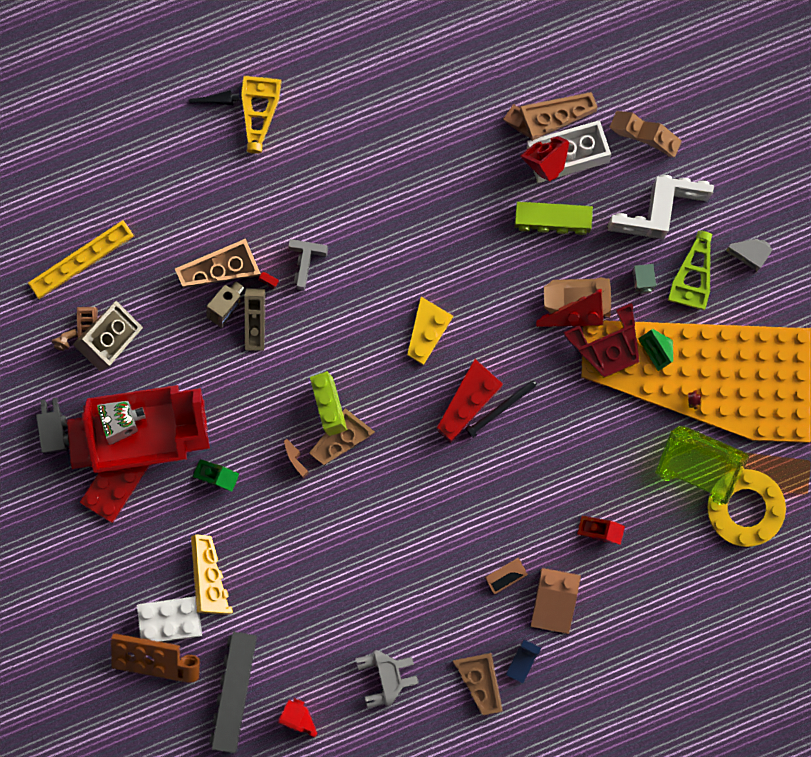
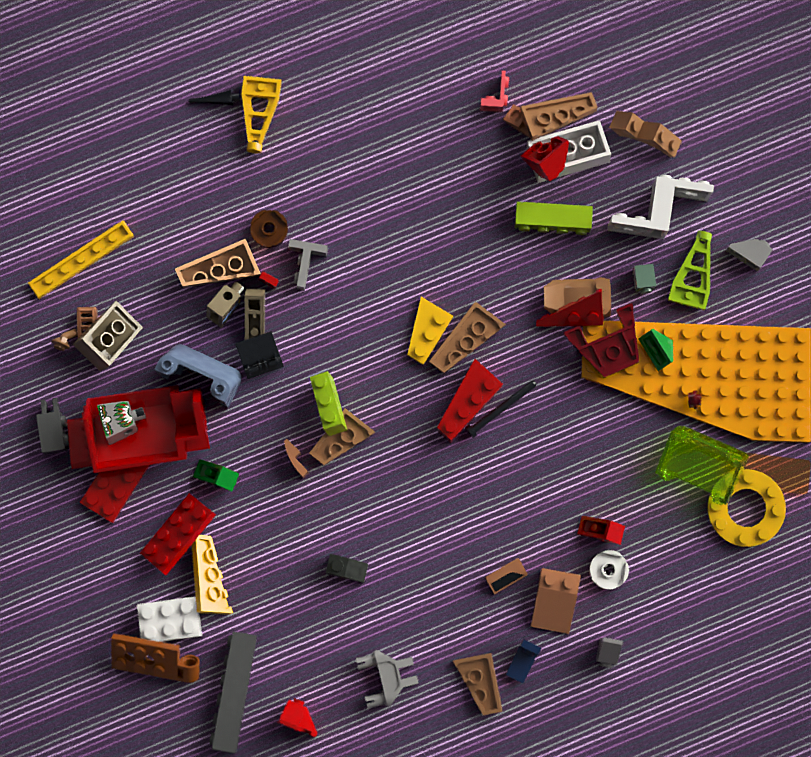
(177, 534): none -> red plate
(225, 377): none -> sand blue windscreen
(259, 355): none -> black hinge
(269, 218): none -> reddish brown plate
(346, 568): none -> pearl dark grey slope
(468, 335): none -> medium nougat wing
(490, 103): none -> coral bracket
(602, 560): none -> white plate
(608, 652): none -> light grey slope

